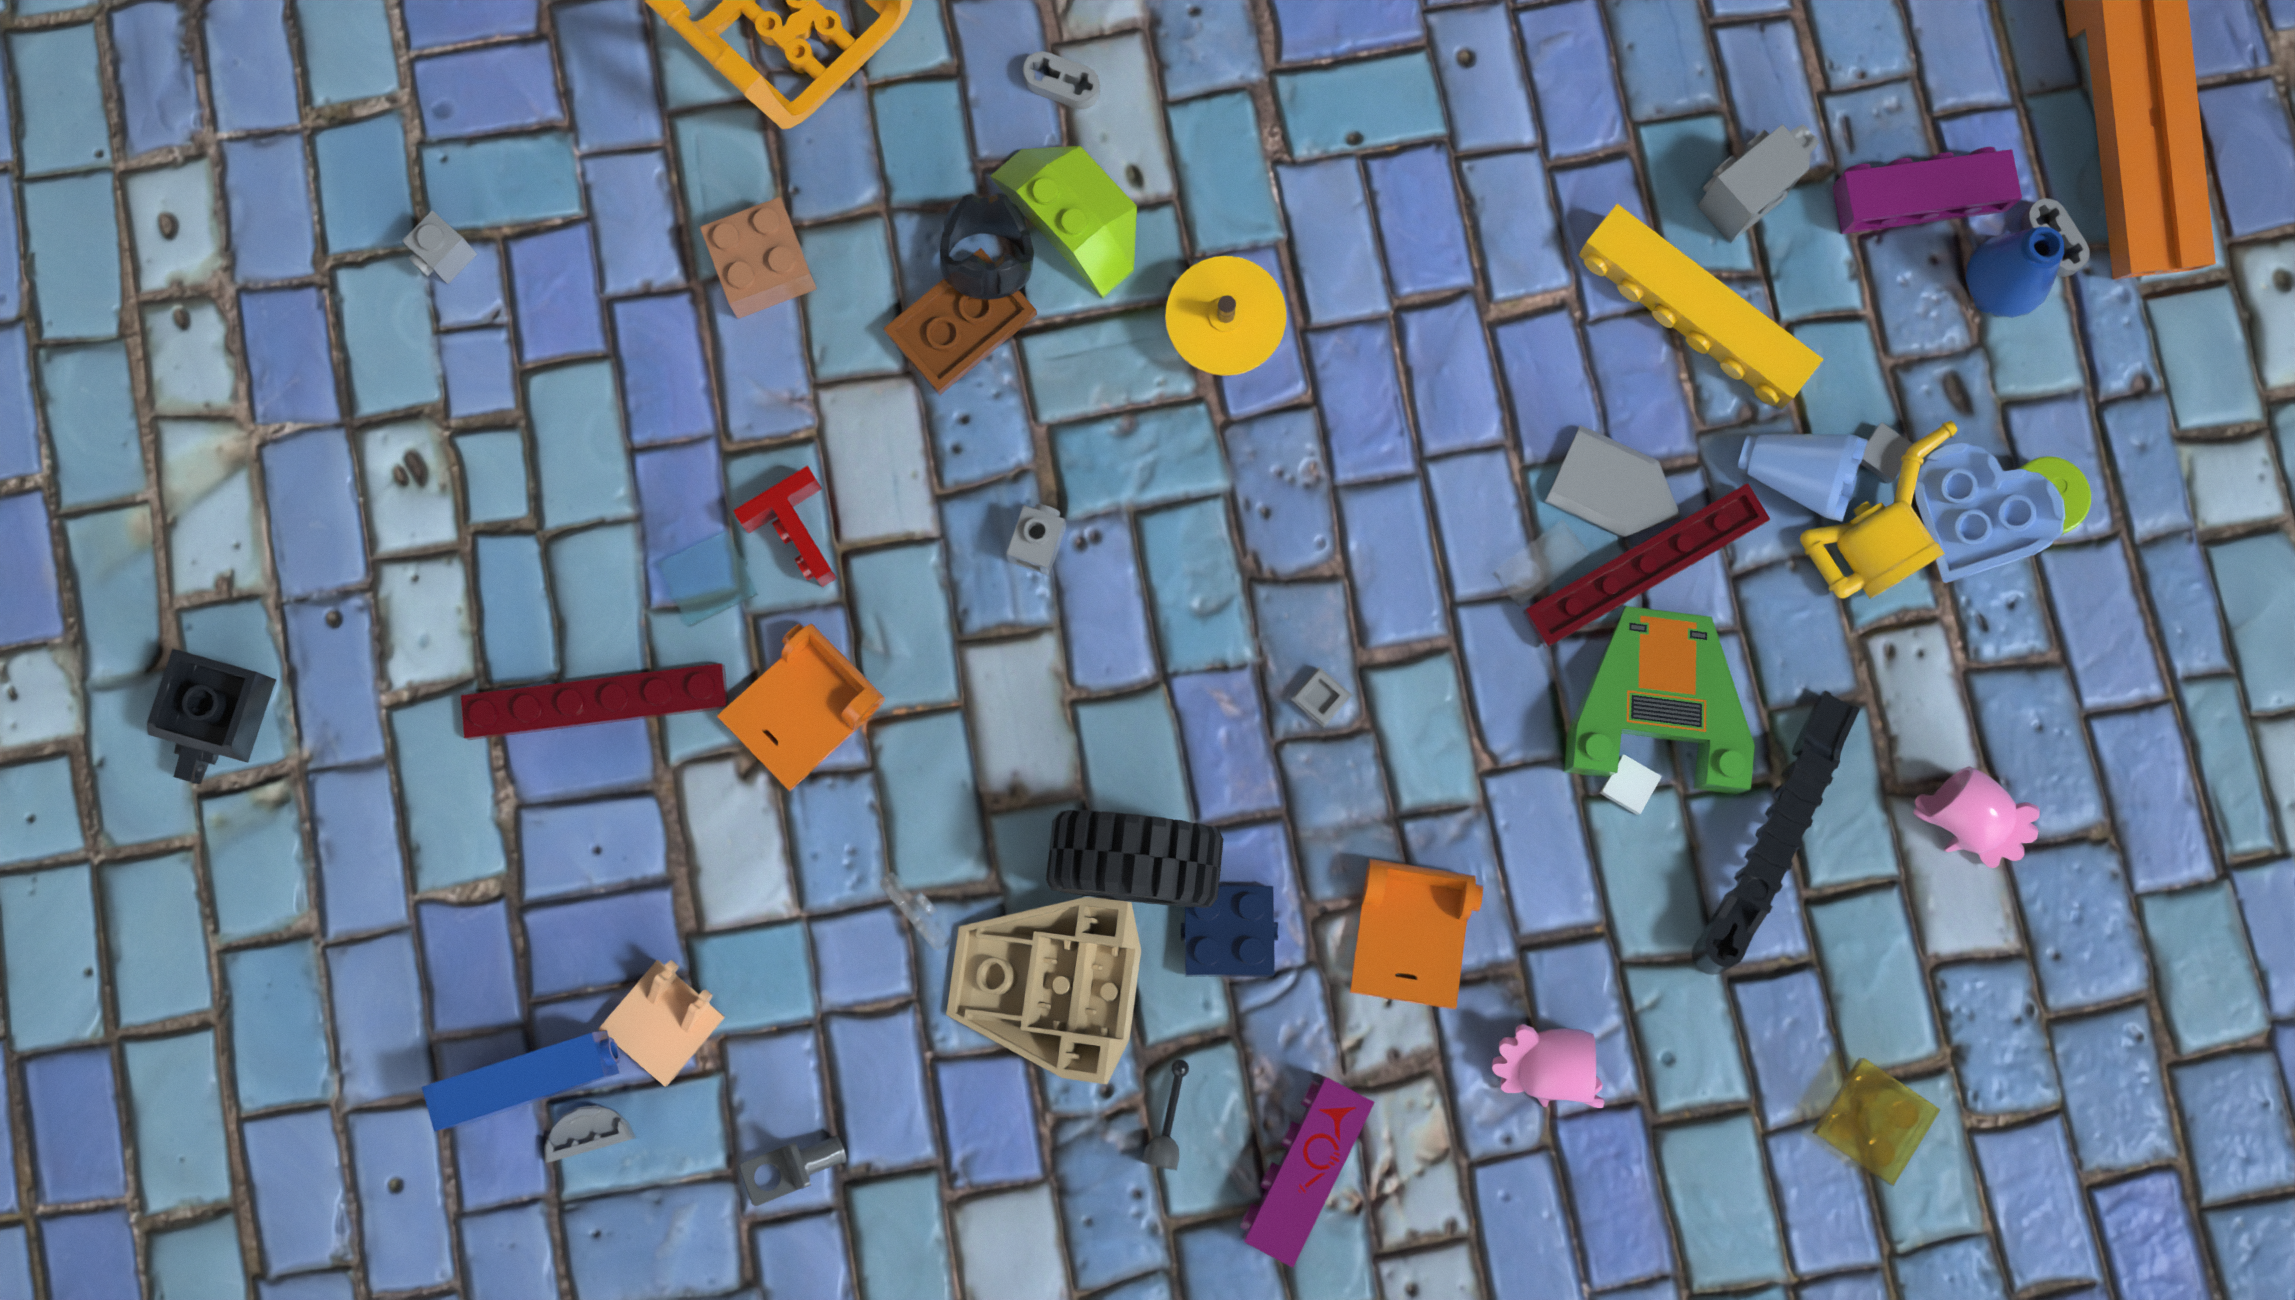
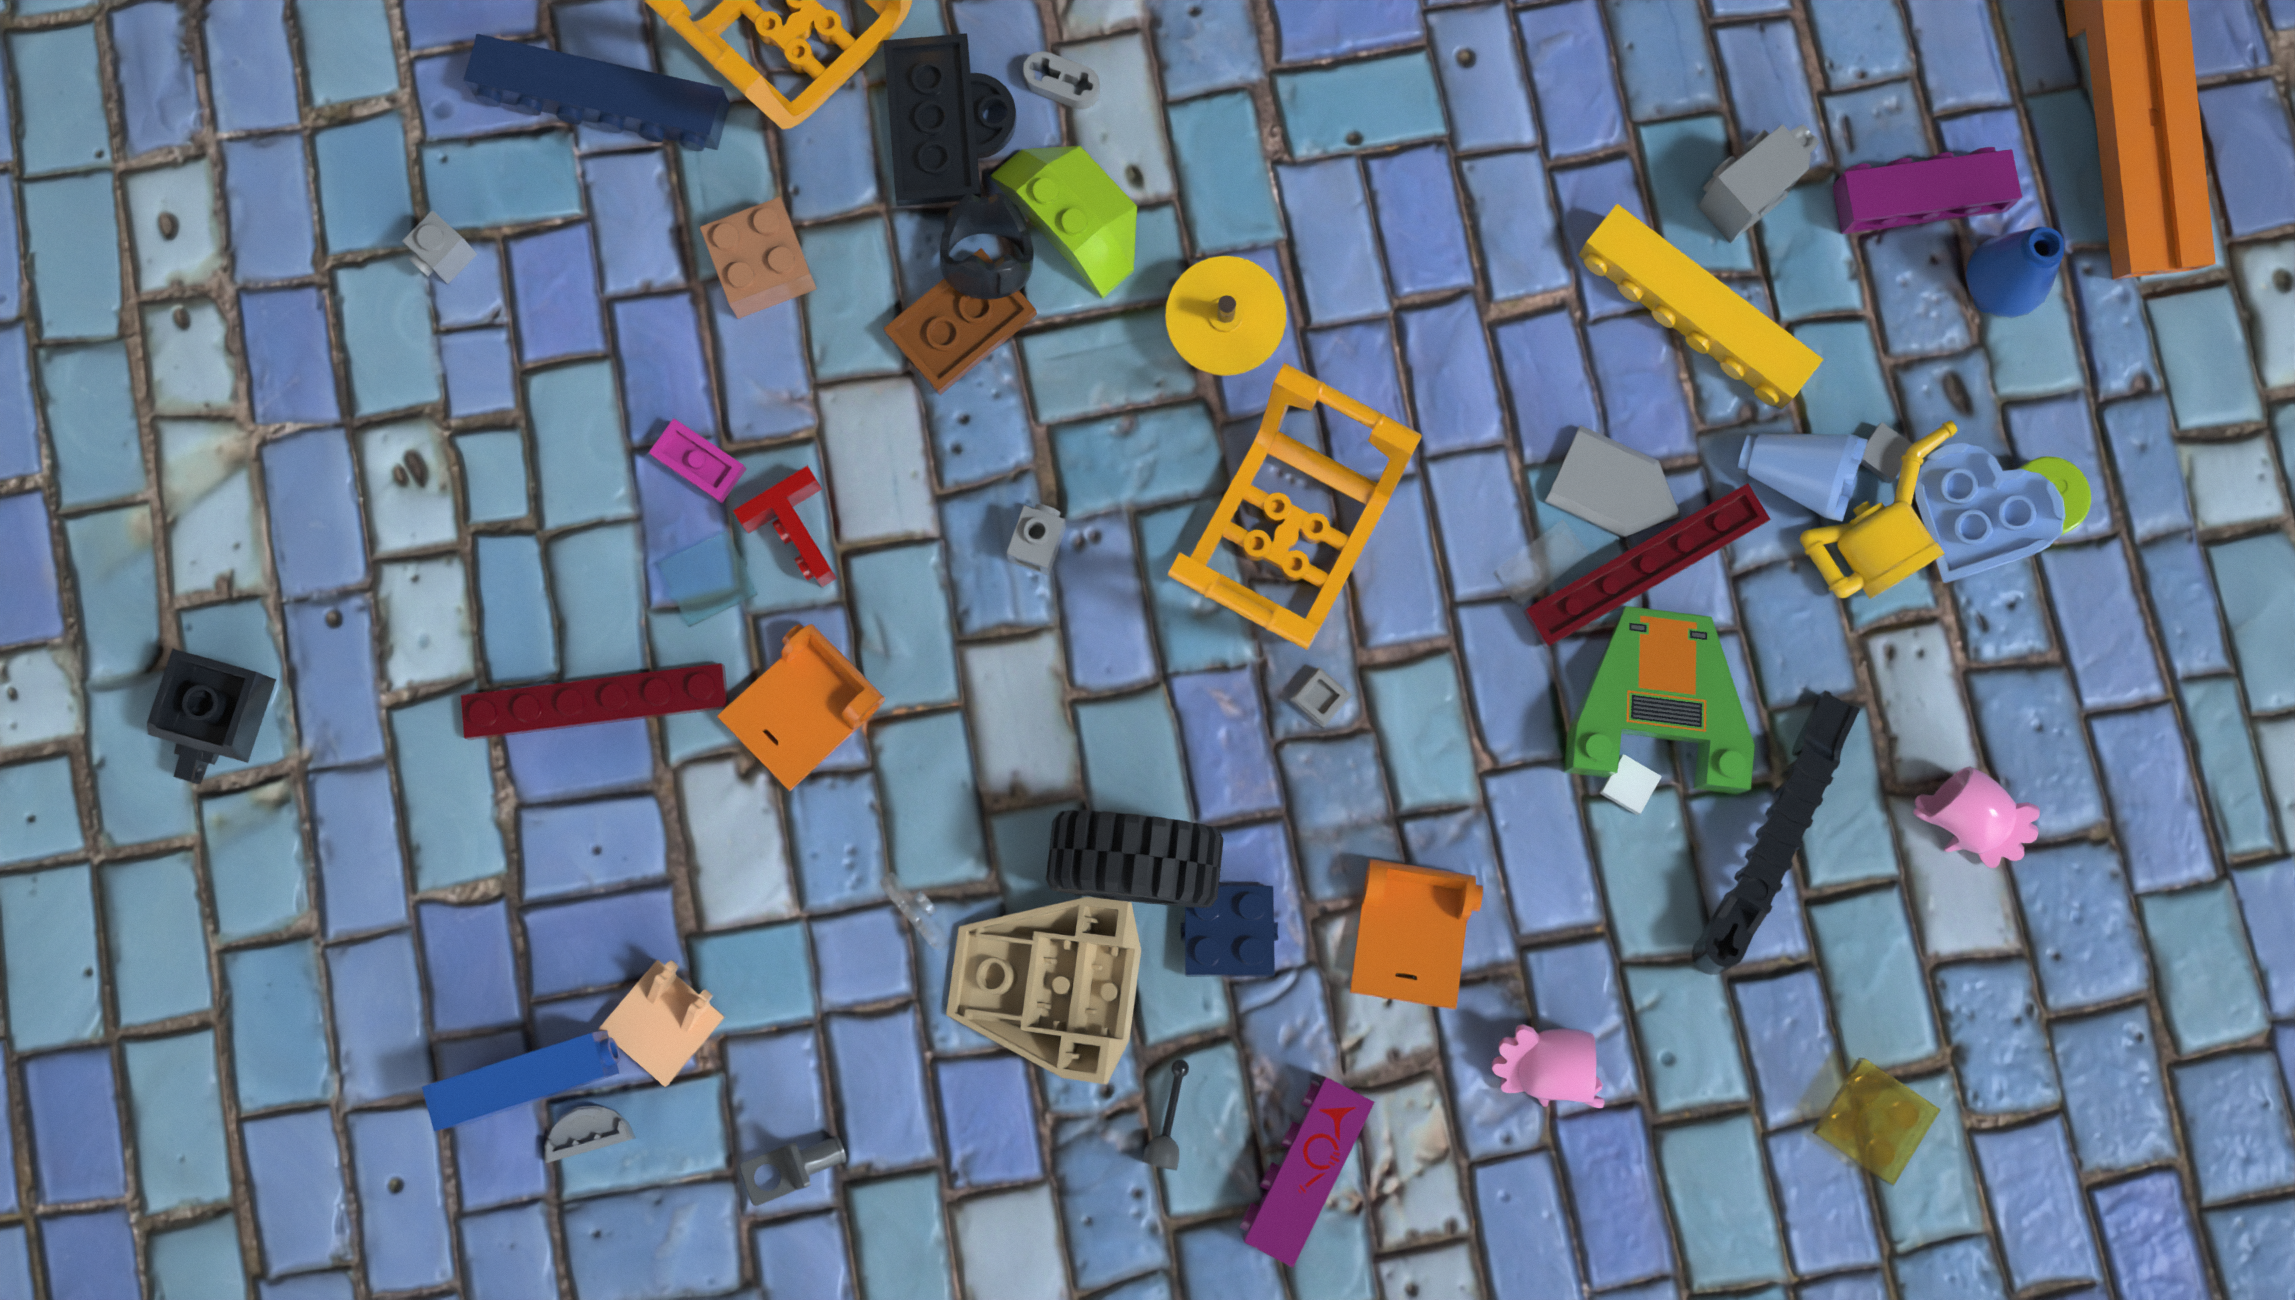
(596, 93): none -> dark blue brick
(697, 460): none -> dark pink plate
(940, 118): none -> black plate
(1388, 436): none -> light orange windscreen
(2065, 226): light grey beam -> none

